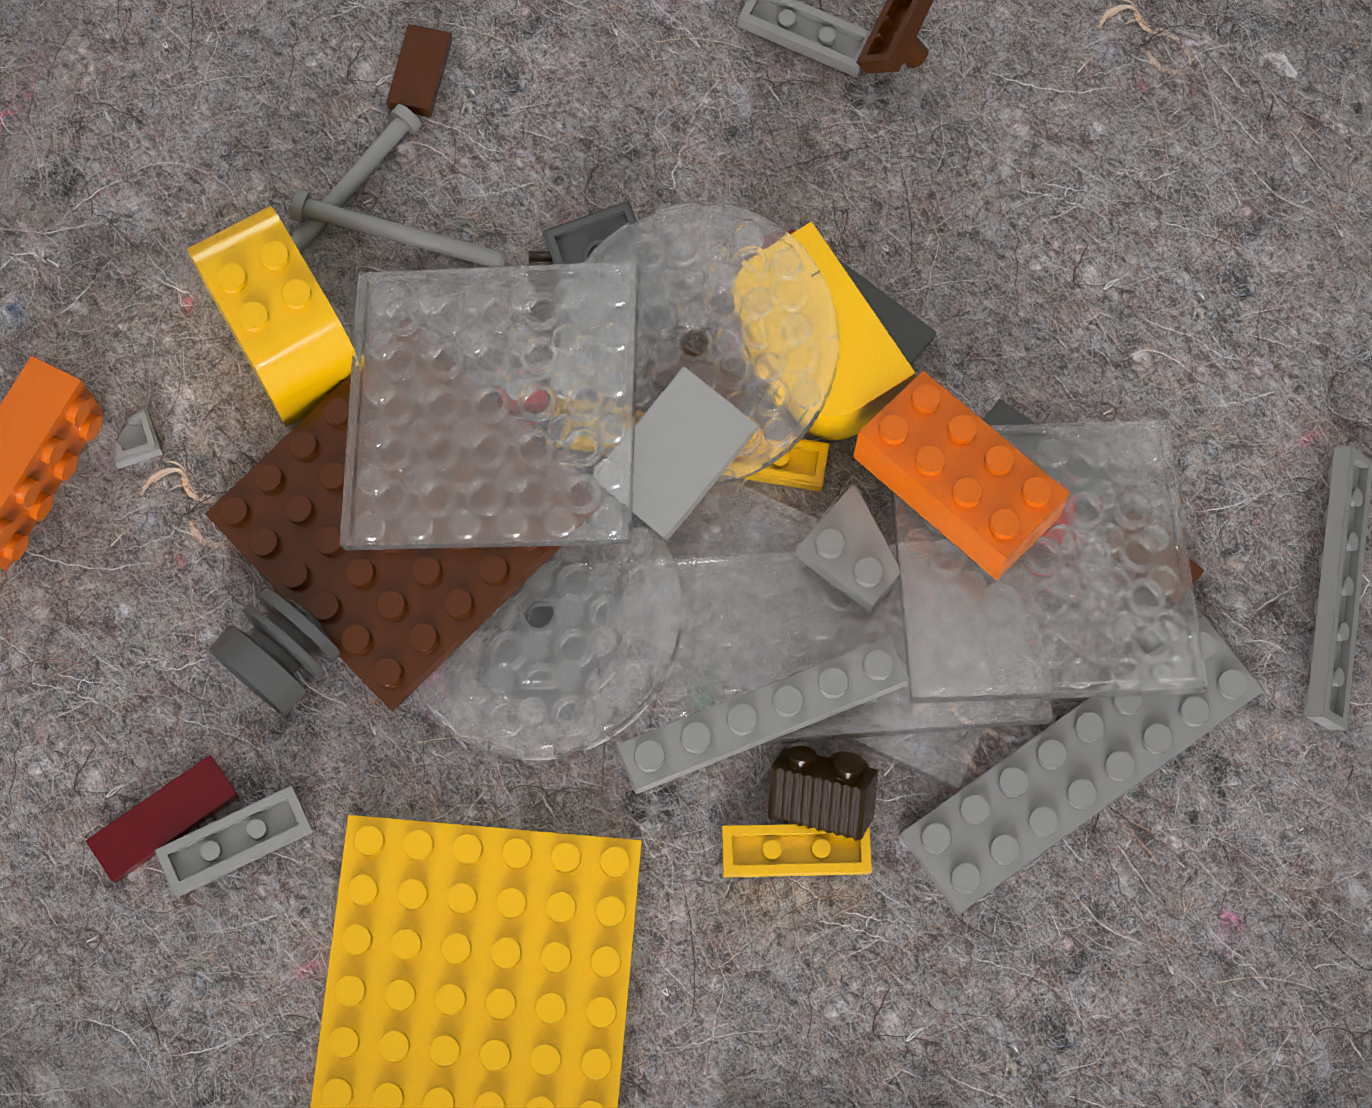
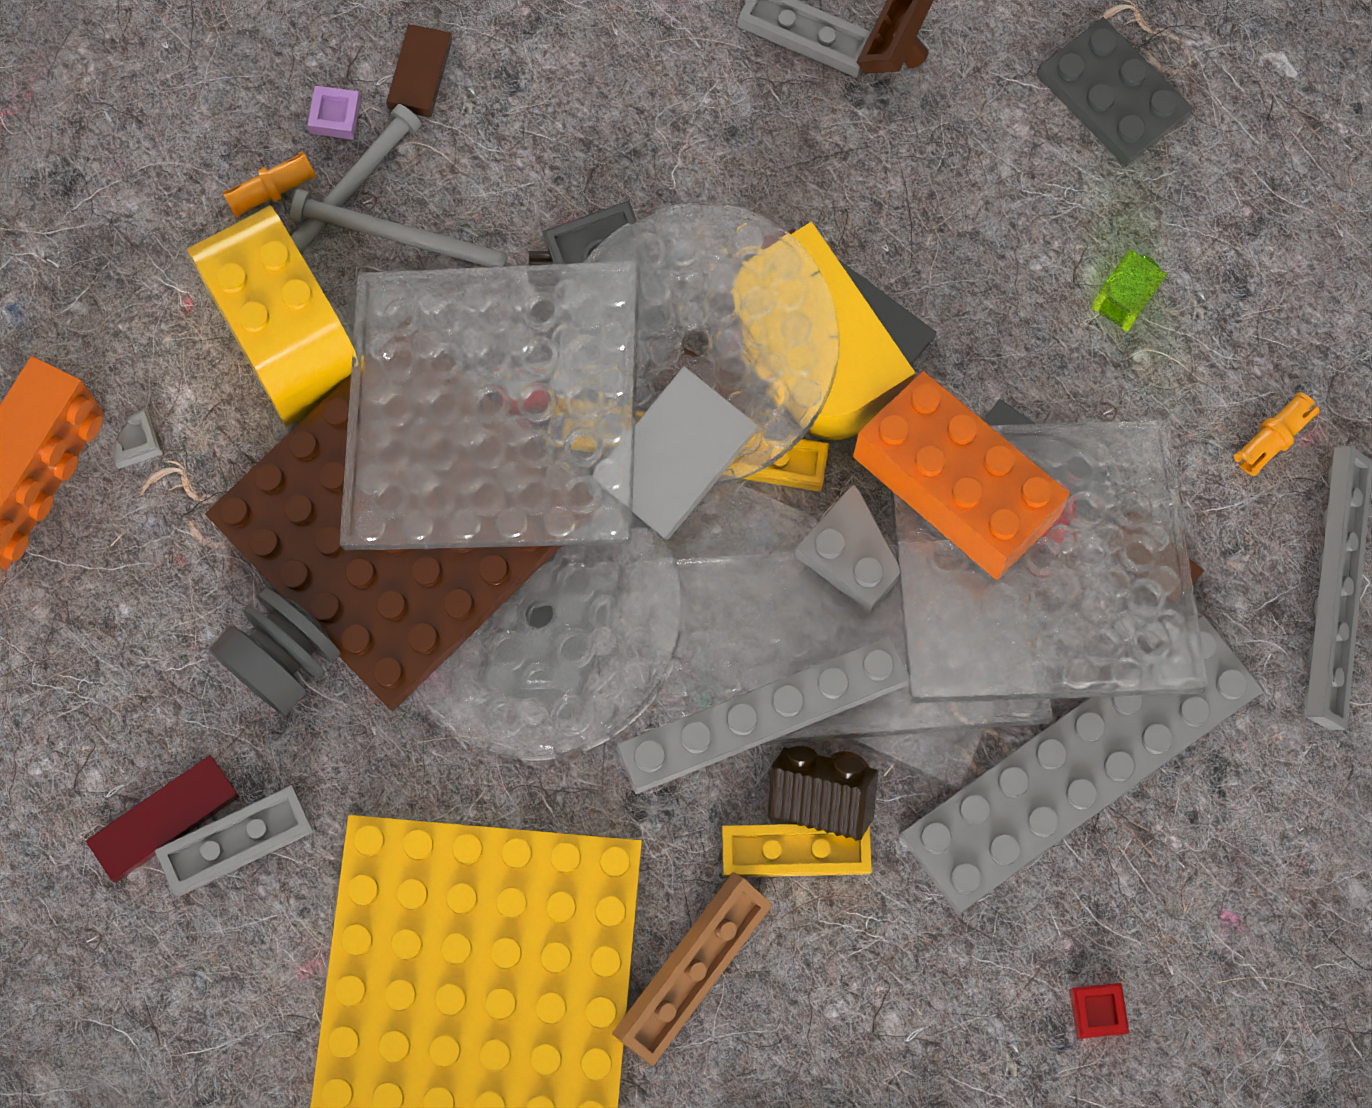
(269, 184): none -> light orange pin
(334, 112): none -> lavender plate
(692, 969): none -> medium nougat plate
(1099, 1011): none -> red tile
(1114, 91): none -> dark grey plate
(1129, 289): none -> clear neon green brick
(1276, 434): none -> light orange pin

